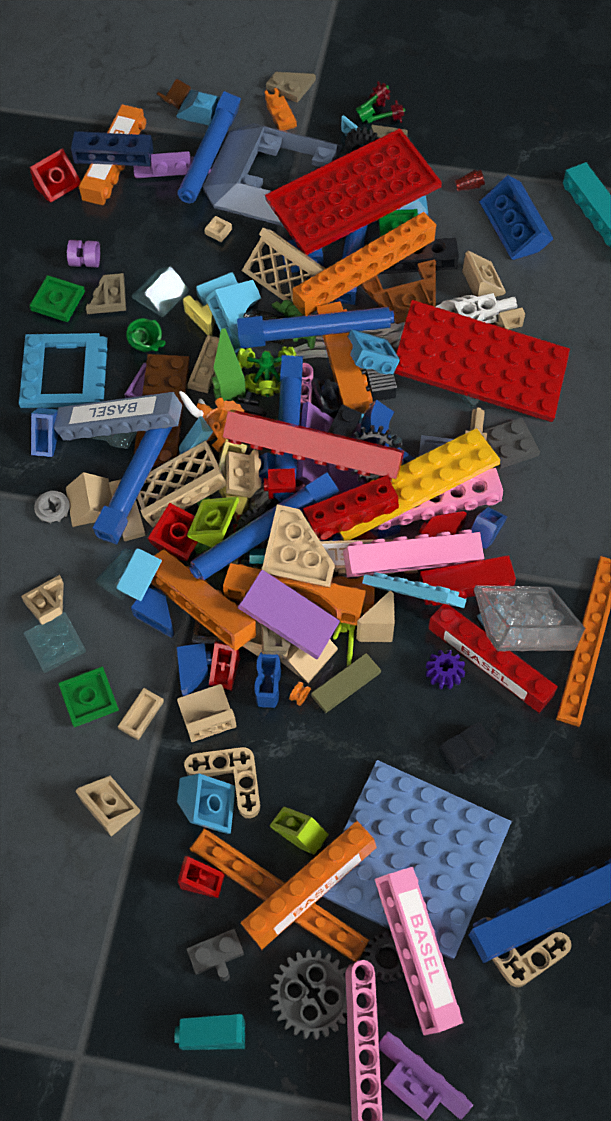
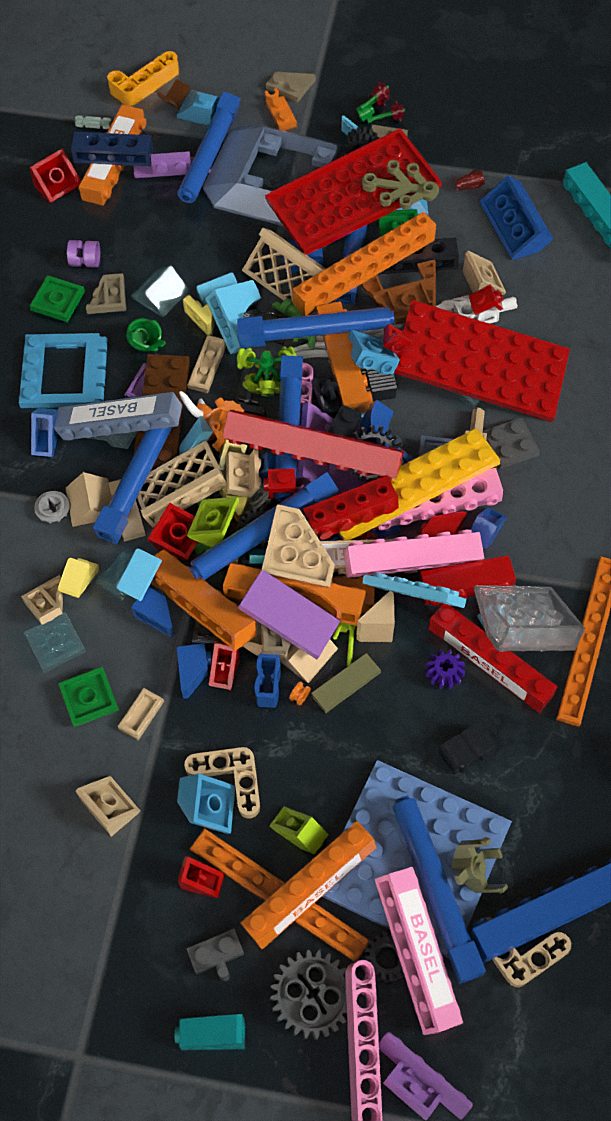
(77, 576): none -> light yellow slope
(92, 122): none -> sand green axle
(145, 81): none -> light orange beam
(206, 713): tan bracket -> none
(218, 228): tan plate -> none
(228, 377): bright green slope -> none
(395, 340): none -> red bracket
(423, 190): none -> olive plant
(461, 950): none -> blue brick
(470, 865): none -> olive piece
(486, 299): none -> red bracket
(511, 319): tan bracket -> none

